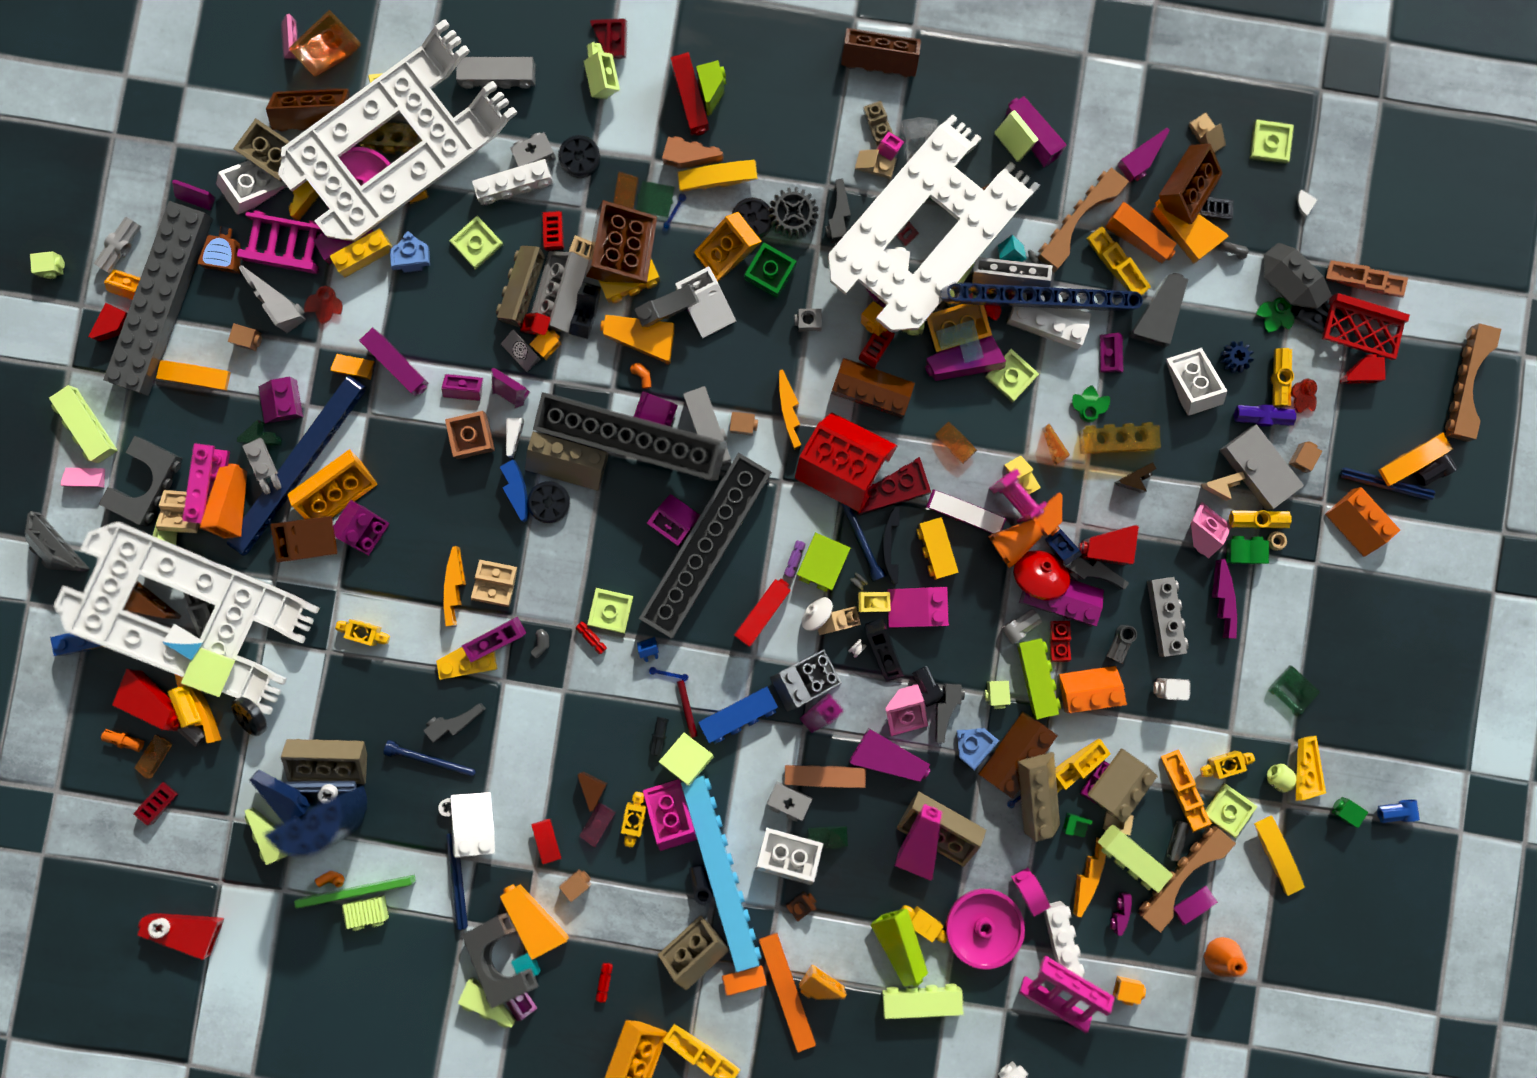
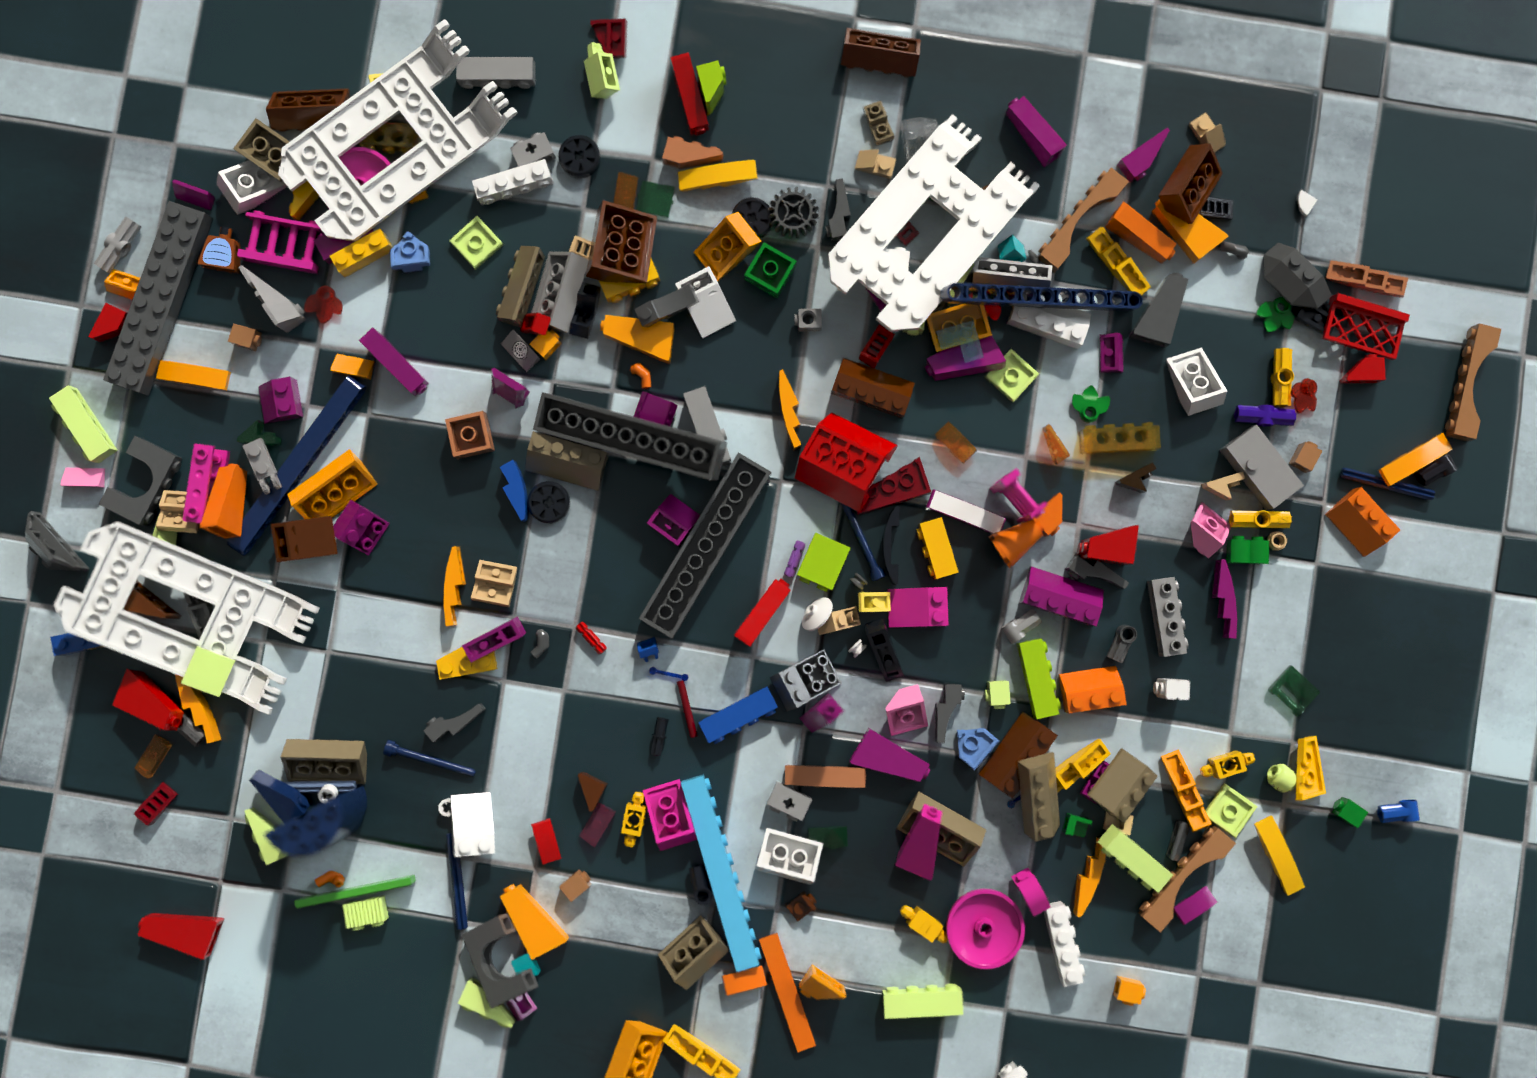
(47, 264): yellowish green brick -> none
(122, 740): orange pin -> none
(152, 927): white bush -> none
(183, 642): sticker -> none
(184, 706): yellow tile -> none
(249, 716): black wheel -> none
(289, 35): bright pink slope -> none
(324, 44): clear orange slope -> none
(350, 628): yellow piece -> none
(462, 387): magenta slope -> none
(513, 432): white slope -> none
(554, 245): red slope -> none
(604, 982): red axle -> none
(610, 610): yellowish green tile -> none
(682, 197): clear blue hinge -> none
(686, 759): yellowish green tile -> none
(743, 423): medium nougat brick -> none
(869, 316): light orange brick -> none
(890, 146): dark pink slope -> none
(901, 946): lime slope -> none
(929, 689): black piece -> none
(1016, 135): yellowish green tile -> none
(1026, 478): light yellow slope -> none
(1042, 575): red dish -> none
(1060, 641): red slope -> none
(1063, 547): dark blue slope -> none
(1074, 985): dark pink fence -> none
(1120, 919): magenta slope -> none
(1225, 958): orange cone -> none
(1238, 350): dark blue gear -> none
(1271, 141): yellowish green tile -> none

